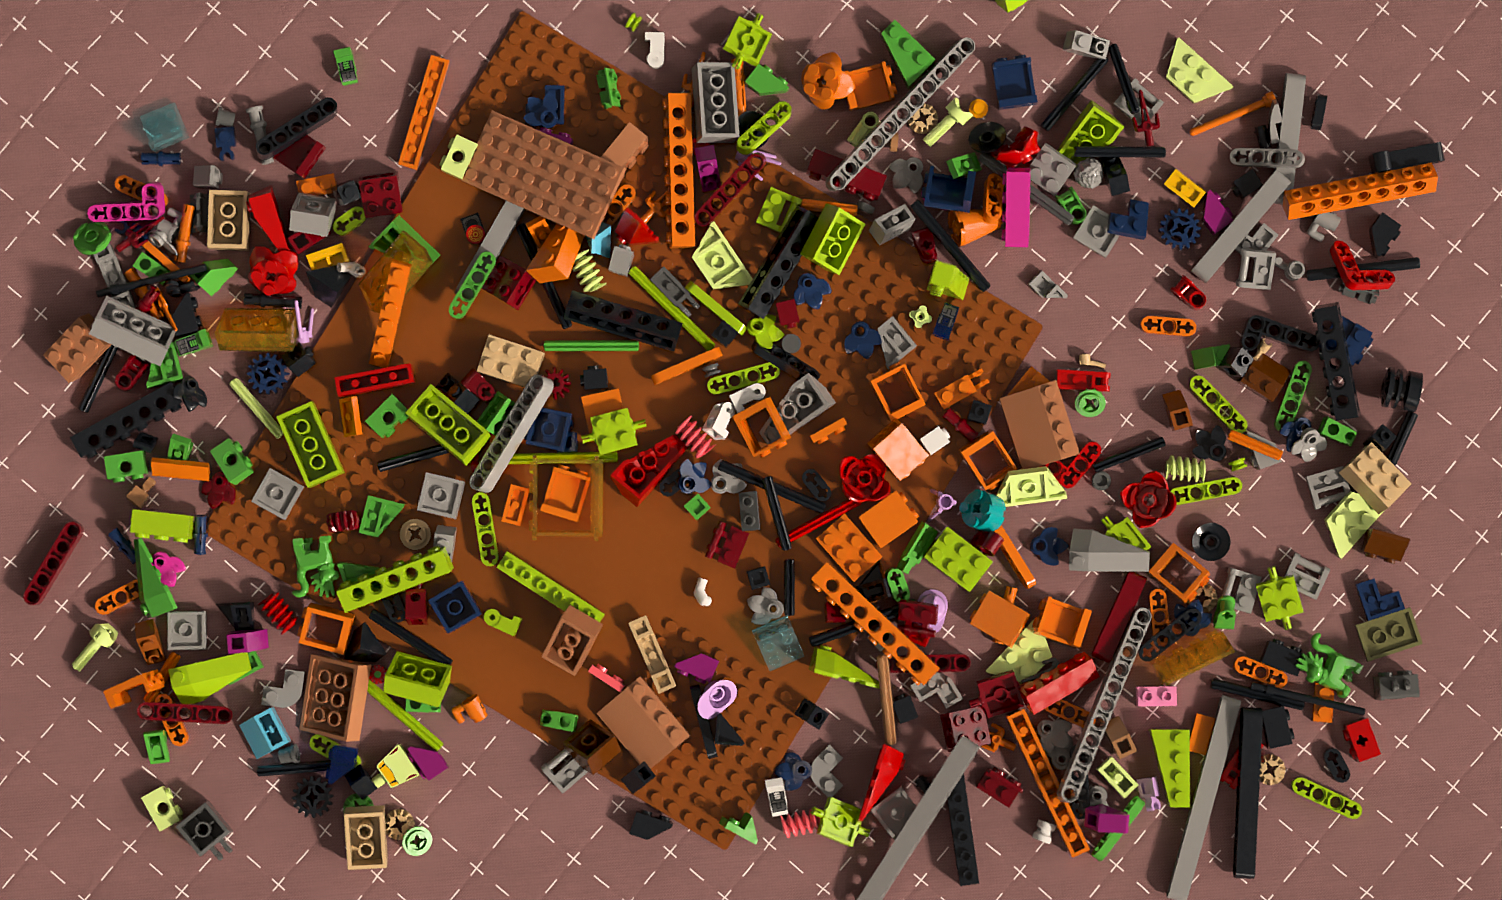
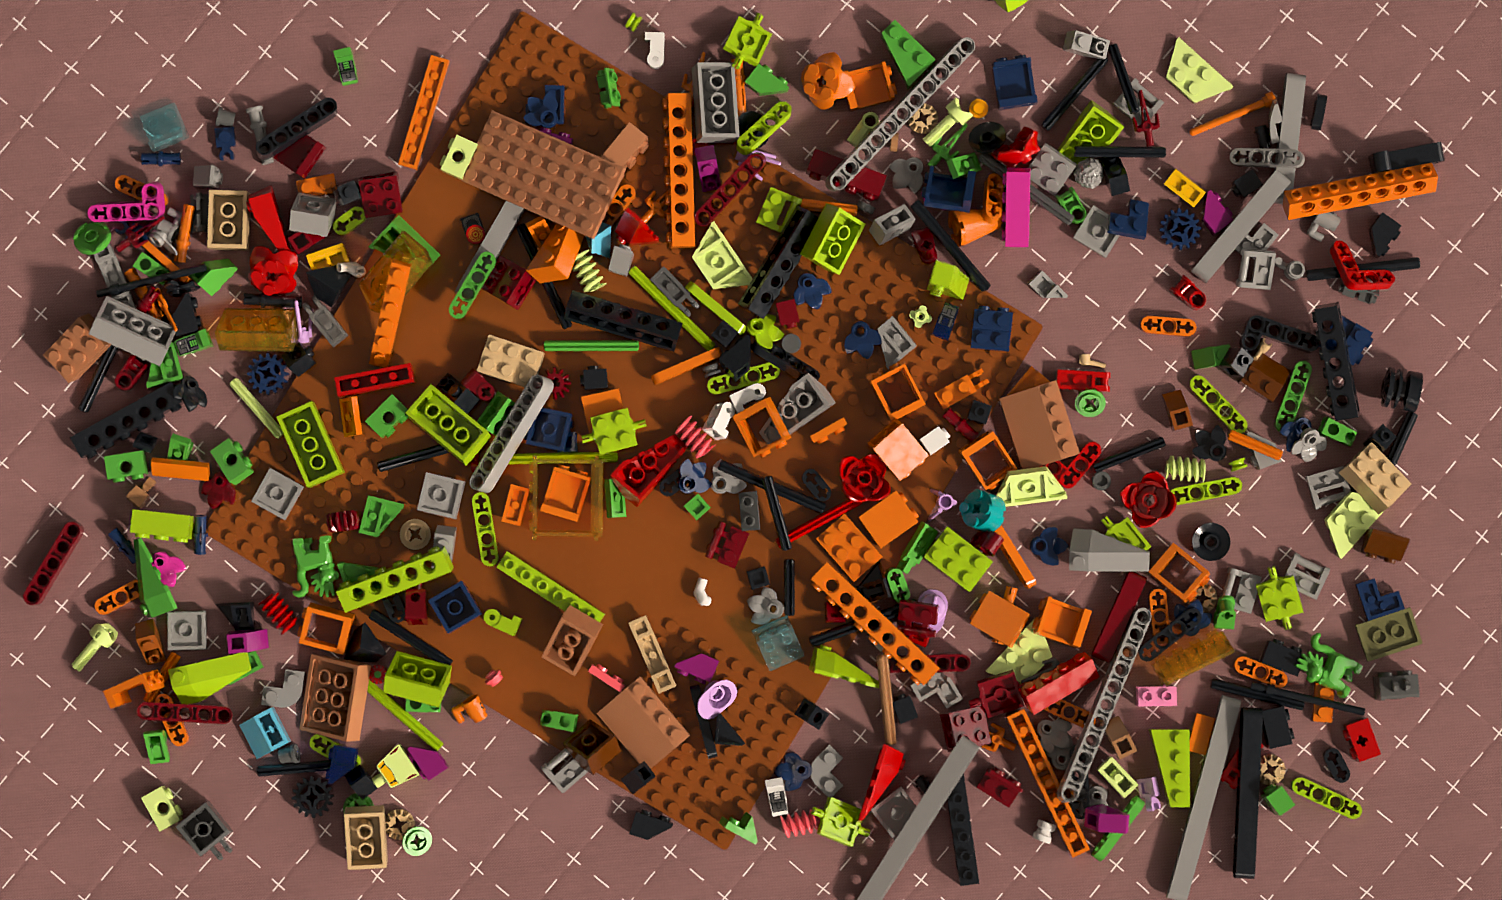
(326, 322): none -> dark grey hinge
(493, 677): none -> coral plate
(614, 500): none -> bright green plate
(737, 359): none -> black slope
(943, 151): none -> bright green piece
(991, 329): none -> dark blue plate
(1277, 799): none -> bright green brick

